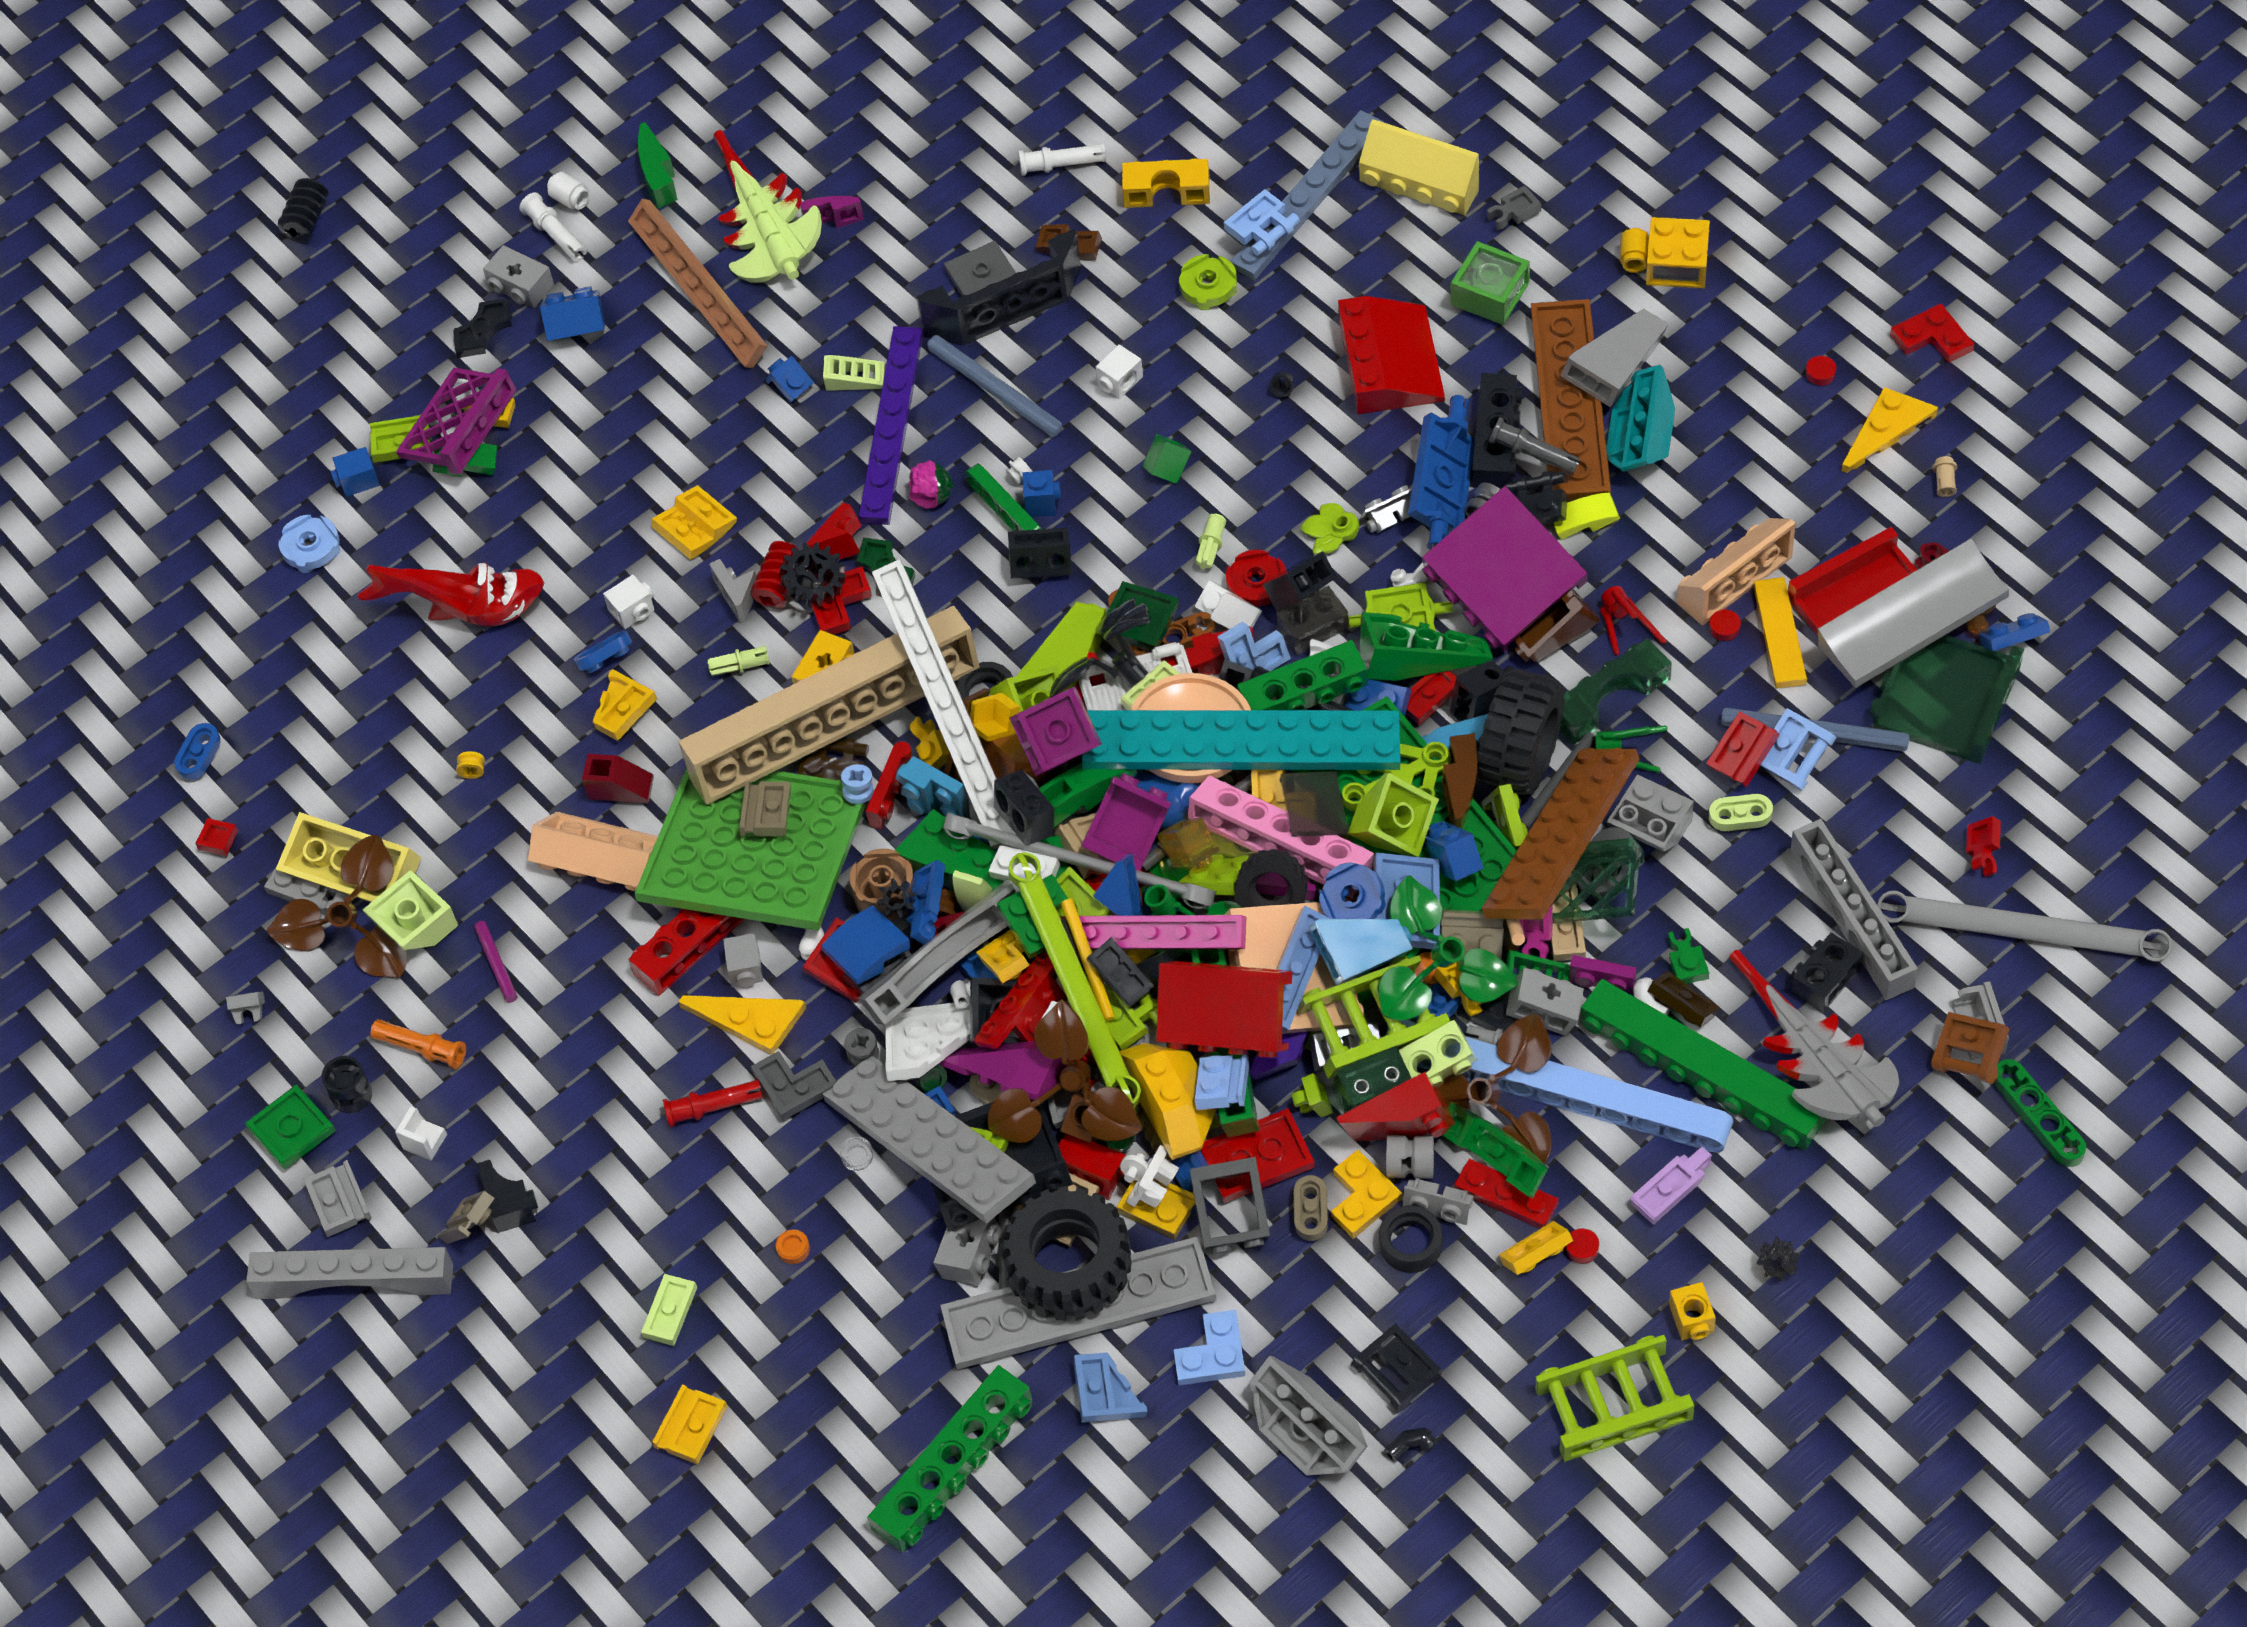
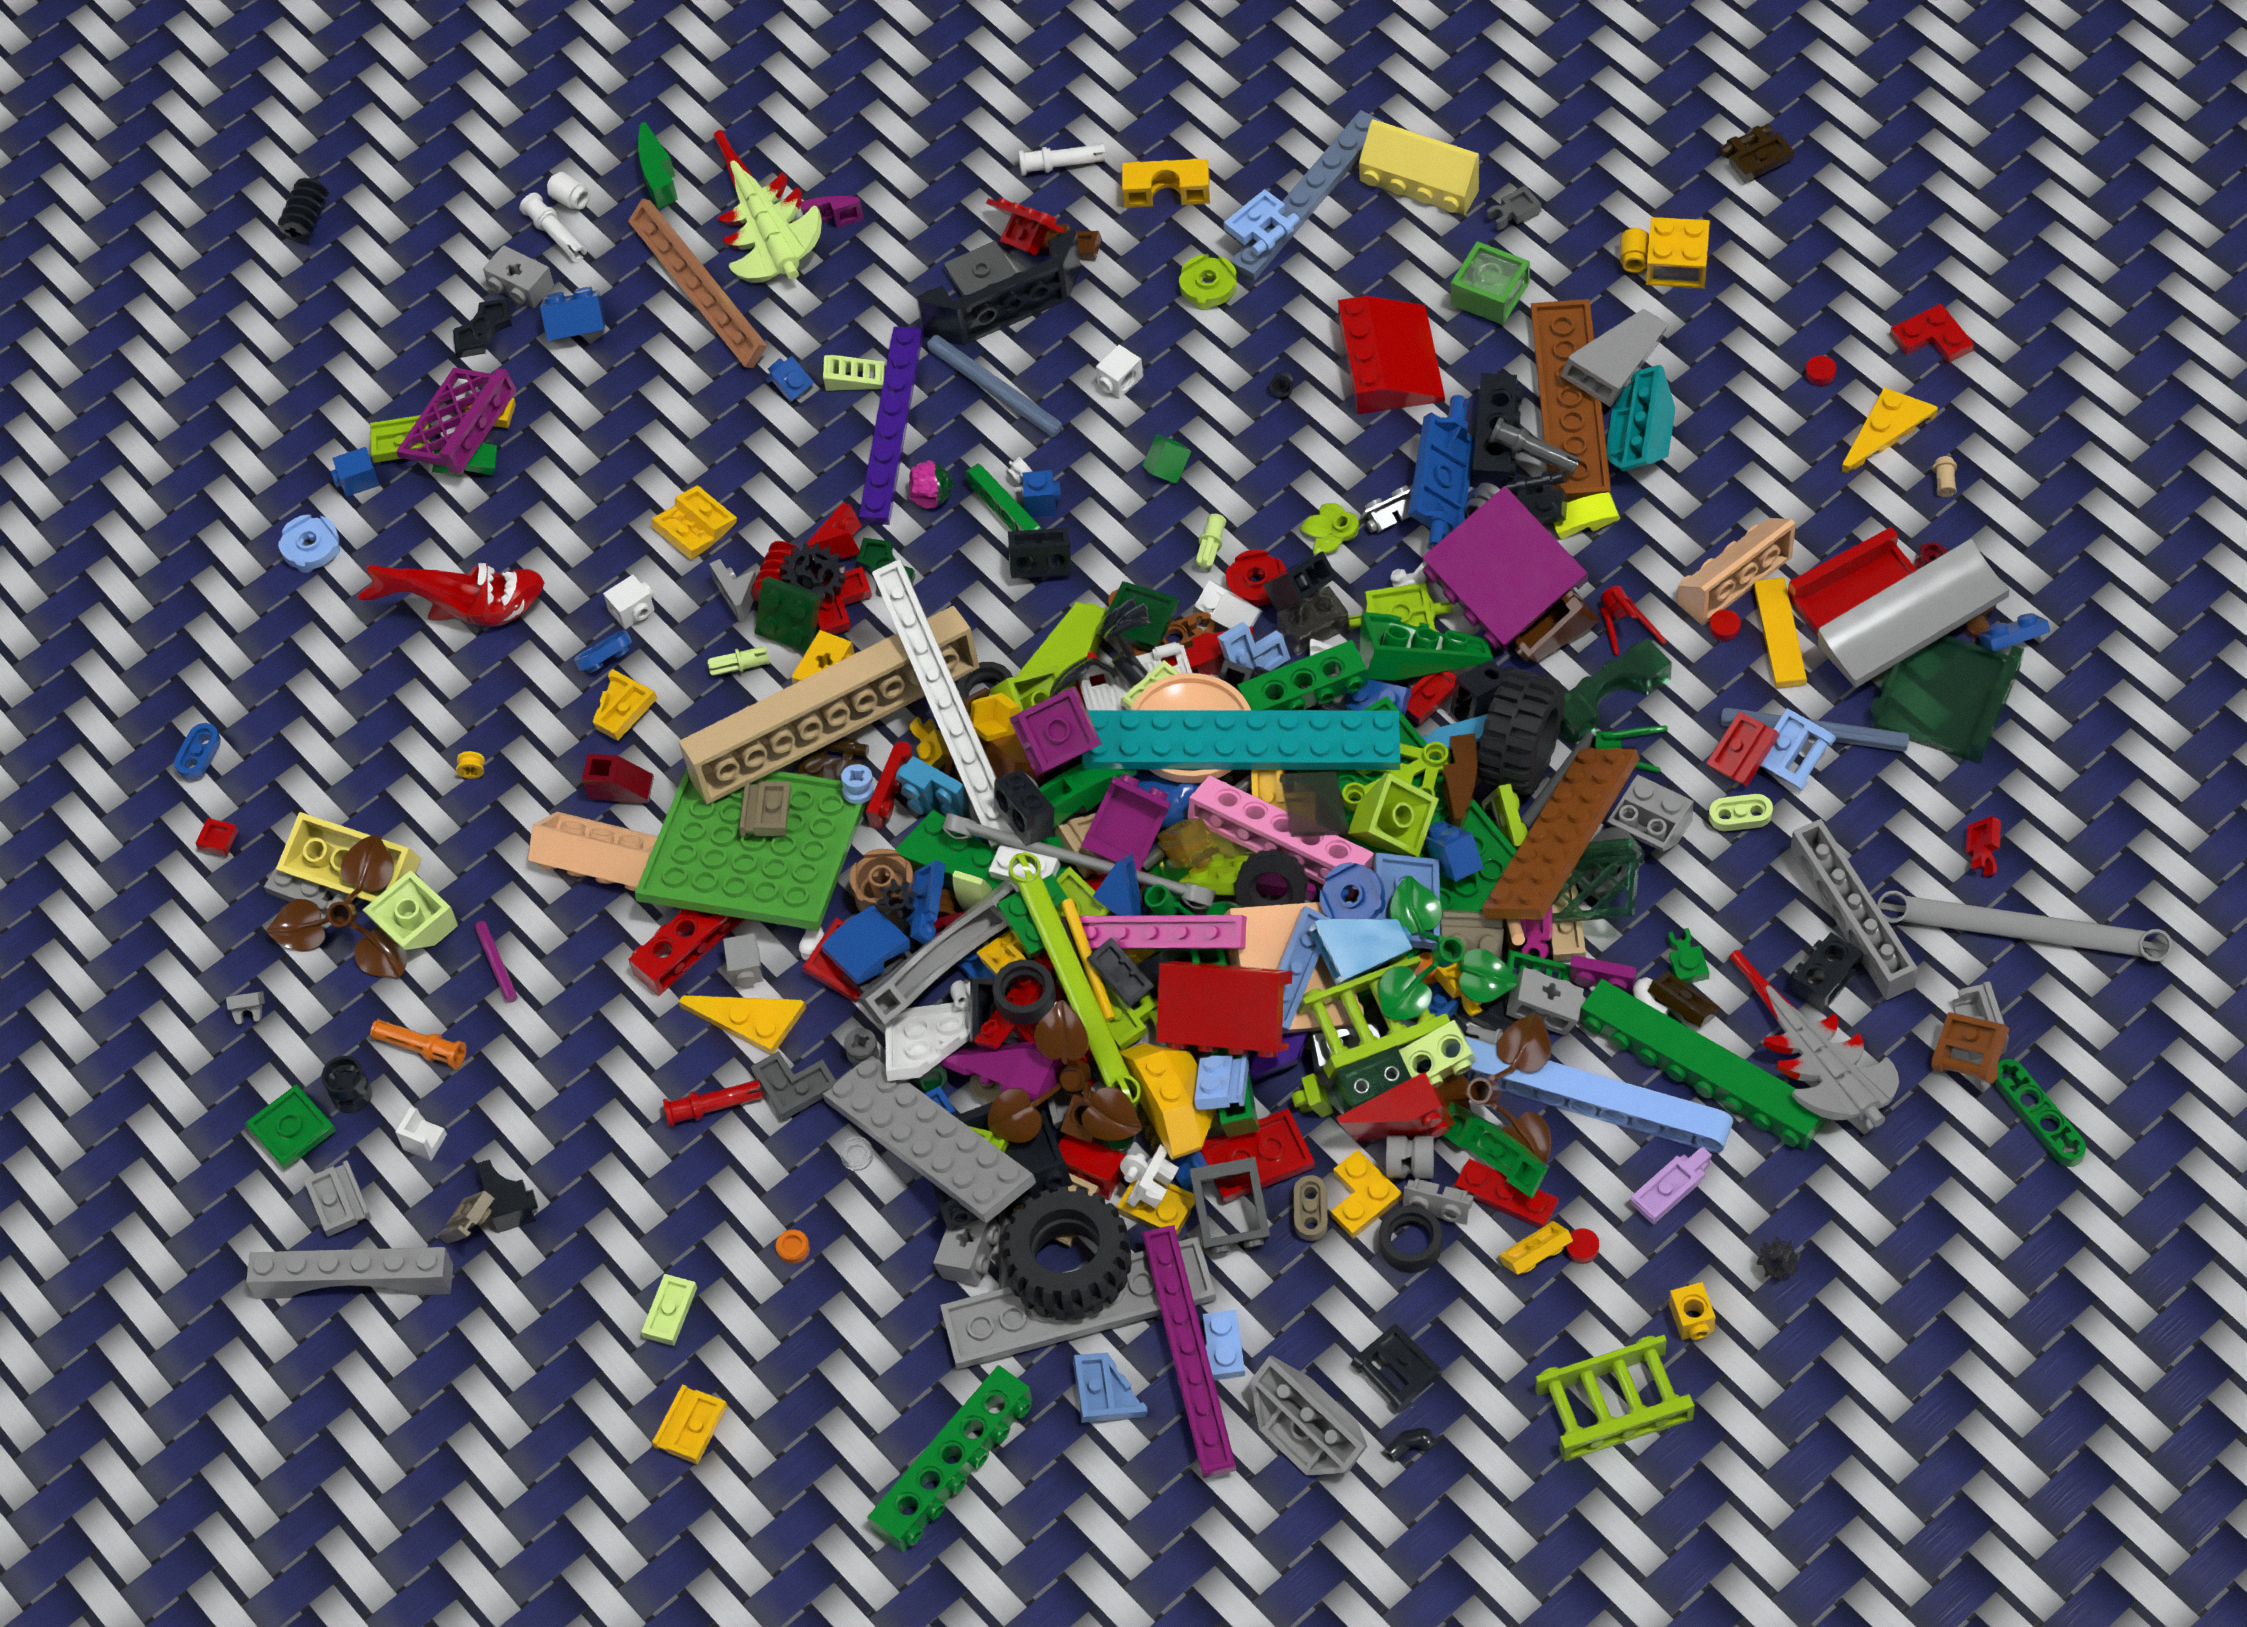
(787, 614): none -> dark green plate
(1024, 970): none -> black tyre
(1025, 227): none -> red bracket
(1189, 1352): none -> magenta tile
(1761, 156): none -> dark brown plate

